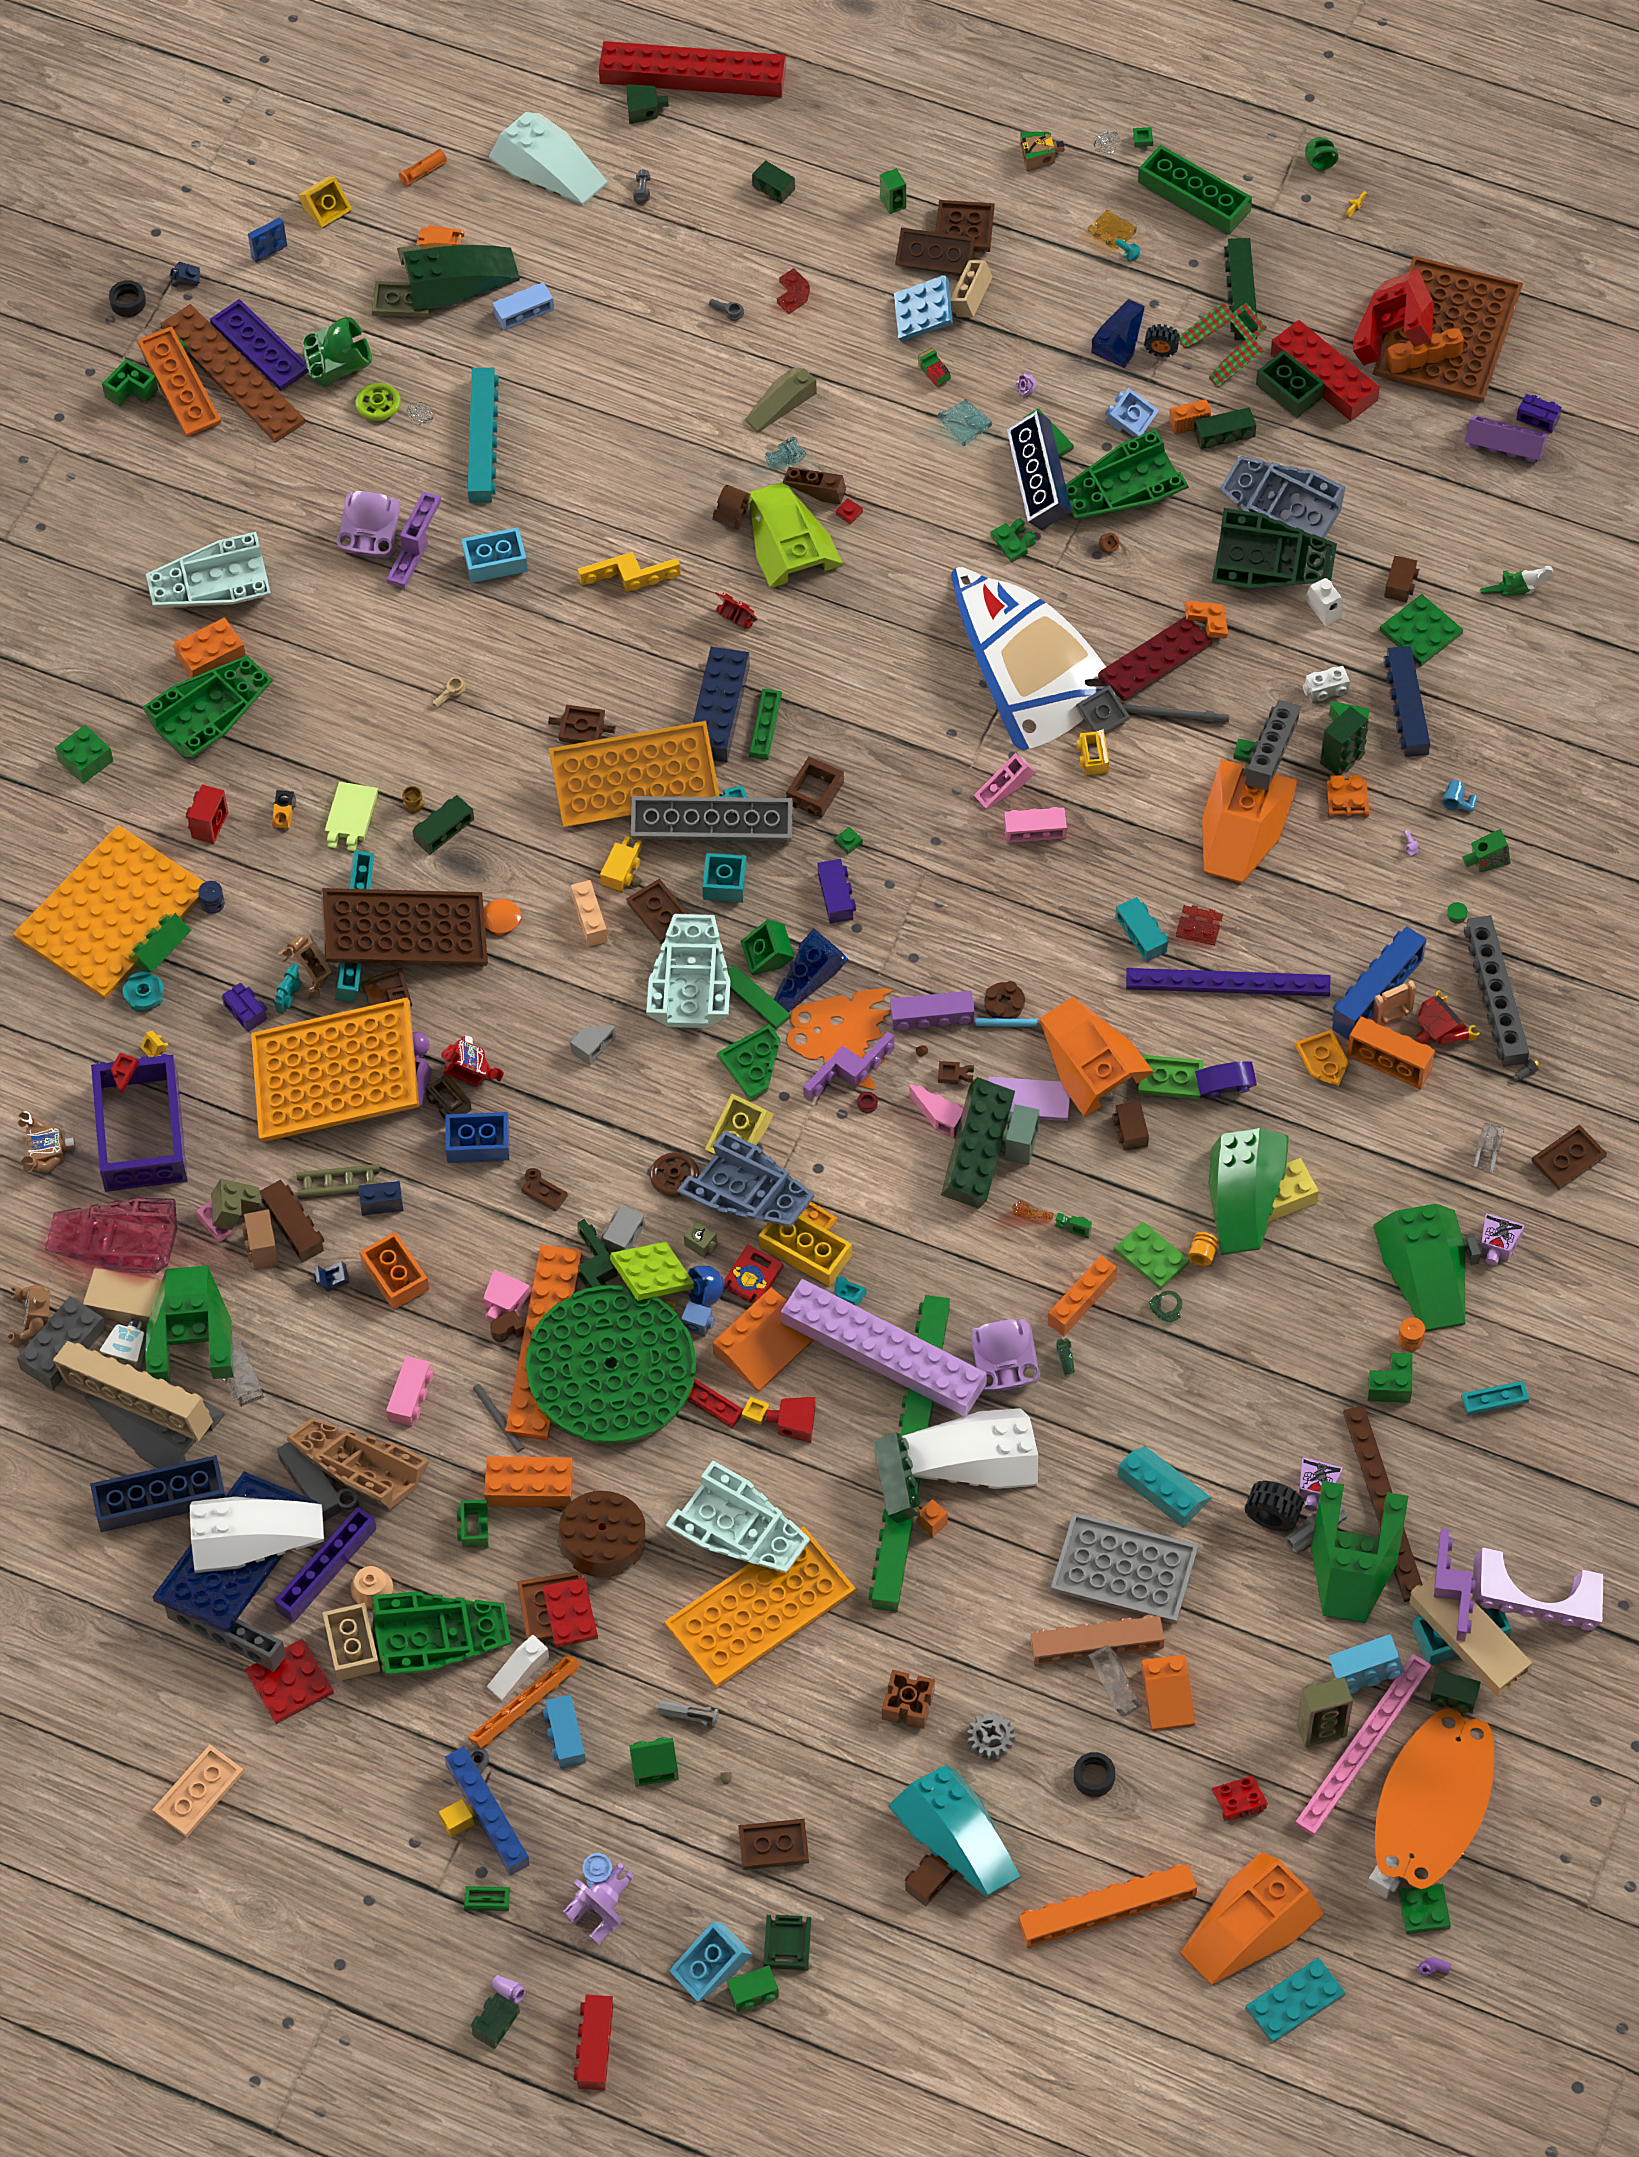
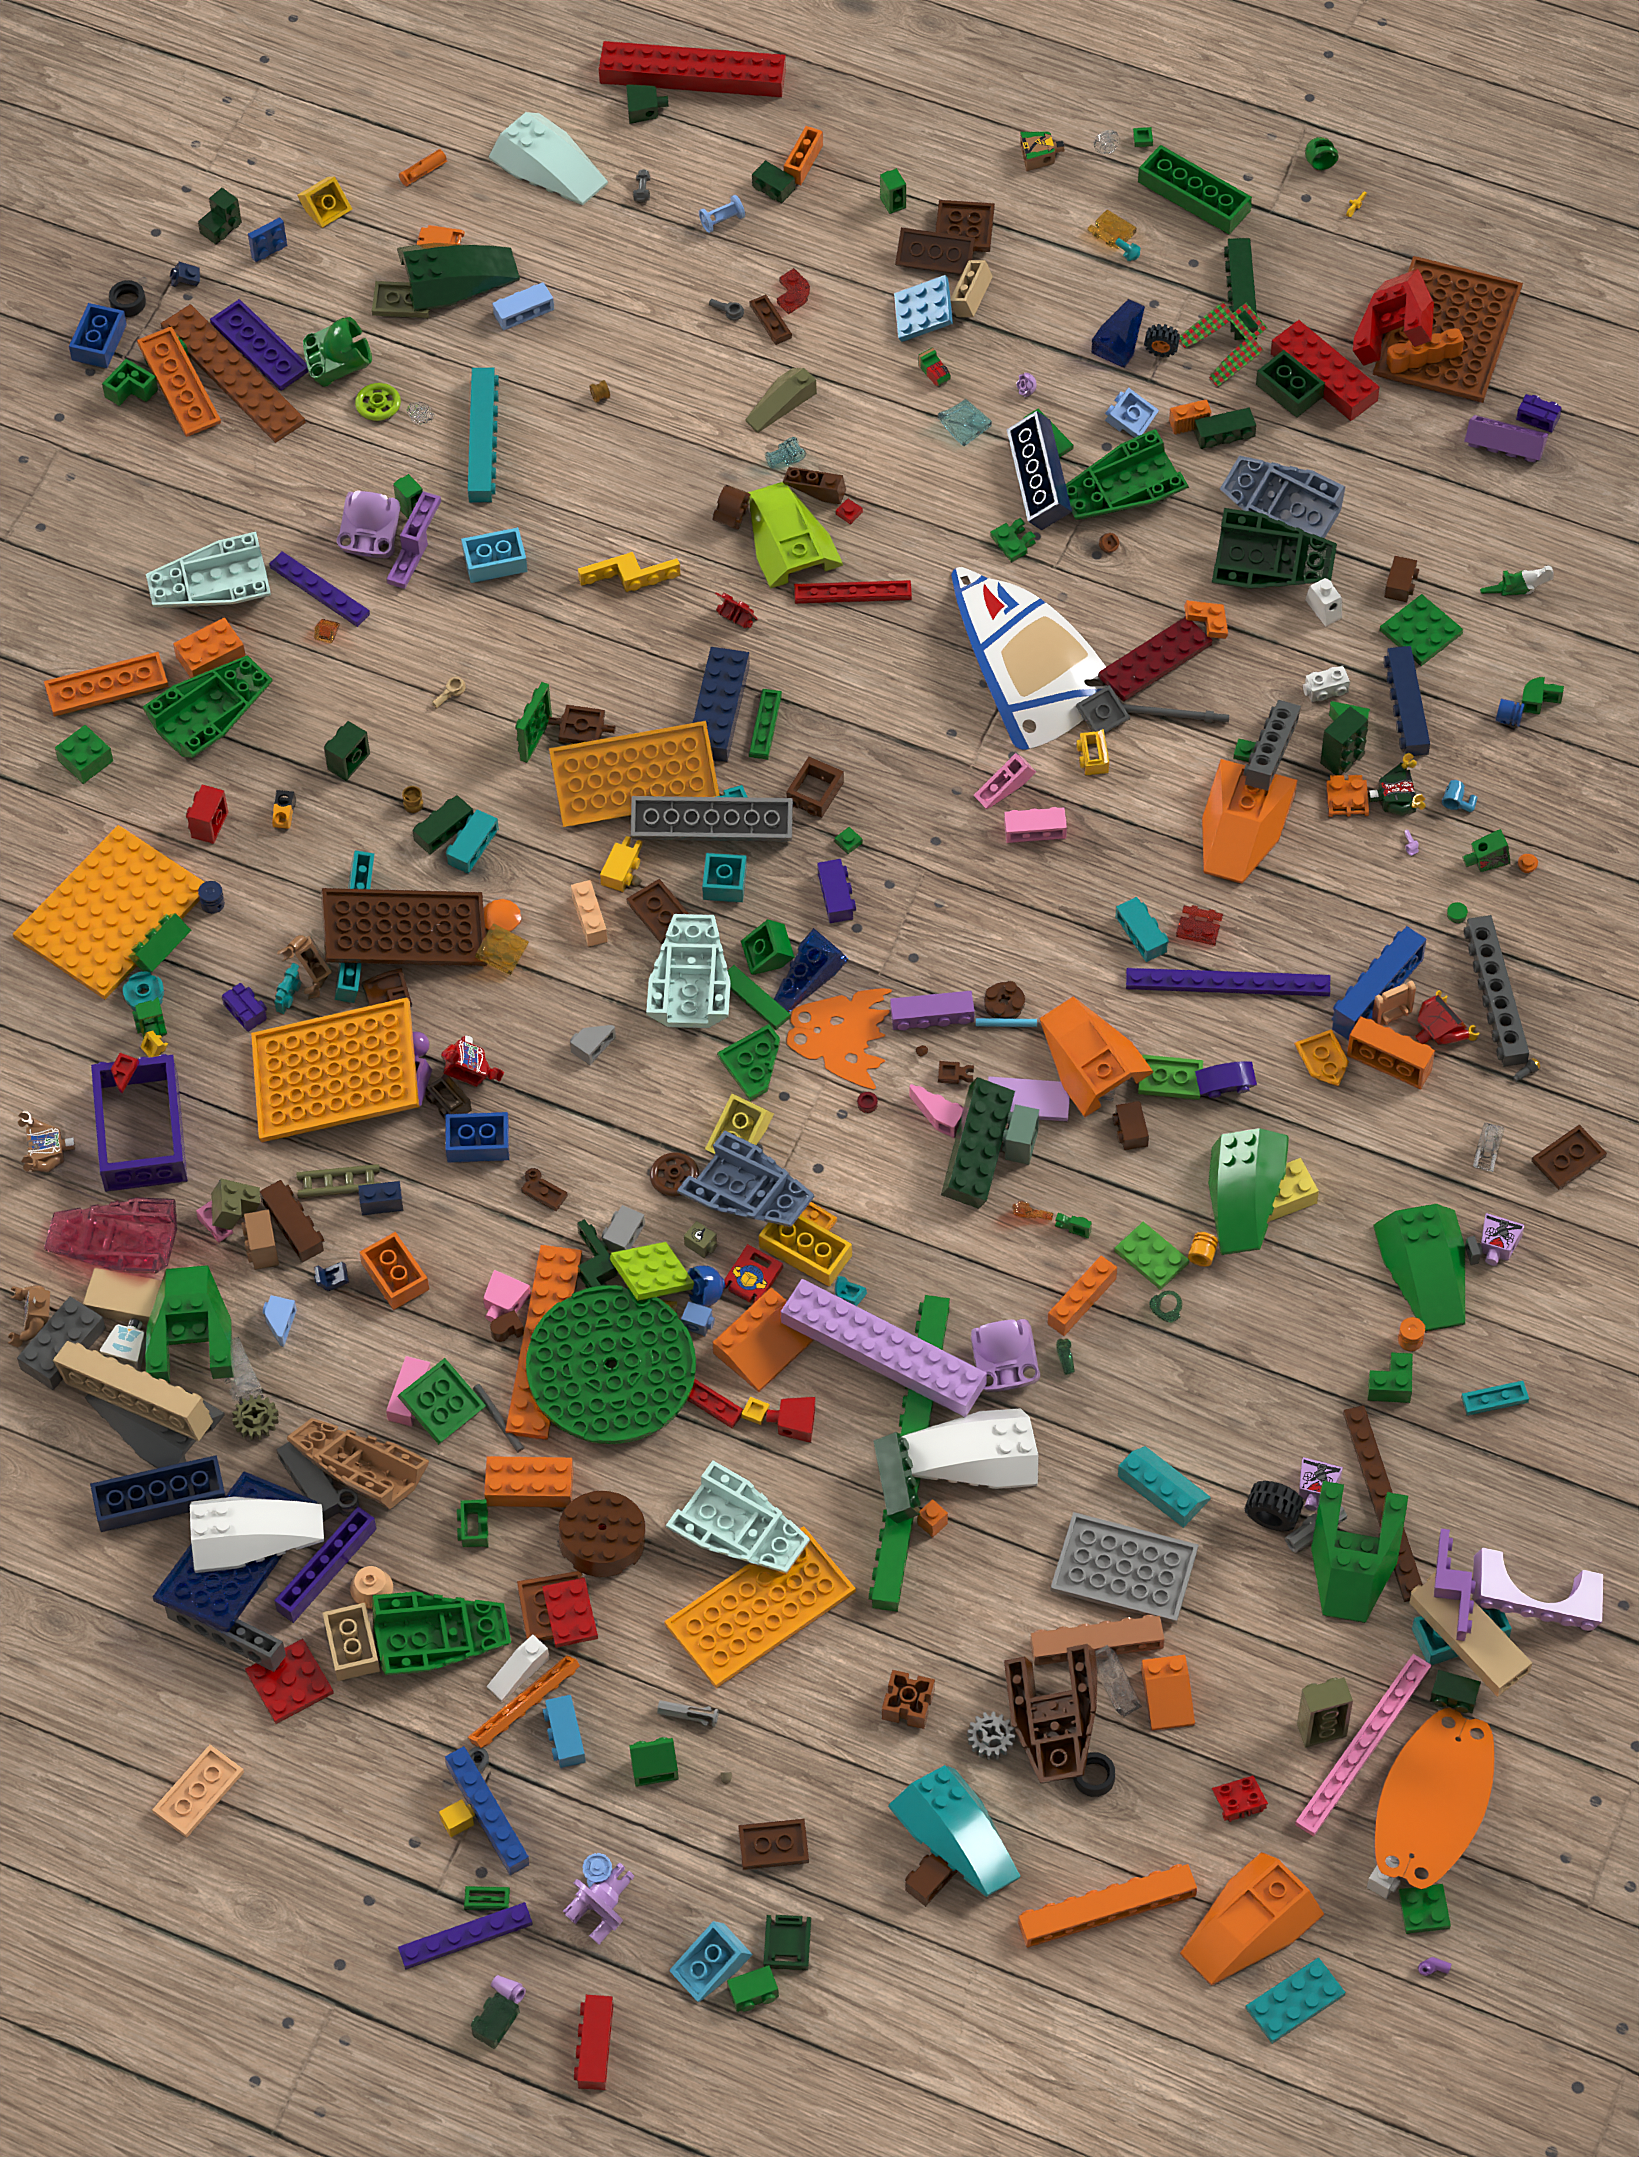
(97, 335): none -> blue brick
(106, 684): none -> orange plate
(149, 1018): none -> green window
(222, 218): none -> dark green brick
(266, 1416): none -> olive gear
(279, 1317): none -> light blue slope
(319, 589): none -> dark purple plate
(326, 630): none -> clear orange slope
(346, 750): none -> dark green brick
(350, 814): yellowish green tile -> none
(407, 492): none -> green brick
(441, 1401): none -> green plate
(465, 1935): none -> dark purple plate
(472, 841): none -> teal brick
(501, 949): none -> clear yellow plate
(534, 722): none -> green plate
(599, 391): none -> pearl gold wheel
(722, 213): none -> light blue hose
(770, 319): none -> reddish brown tile
(804, 154): none -> orange brick
(849, 1066): medium lavender bracket -> none
(852, 592): none -> red tile
(1057, 1725): none -> reddish brown wedge
(1368, 1663): medium azure brick -> none
(1397, 790): none -> torso
(1510, 712): none -> blue piece
(1527, 863): none -> orange plate
(1536, 692): none -> green brick

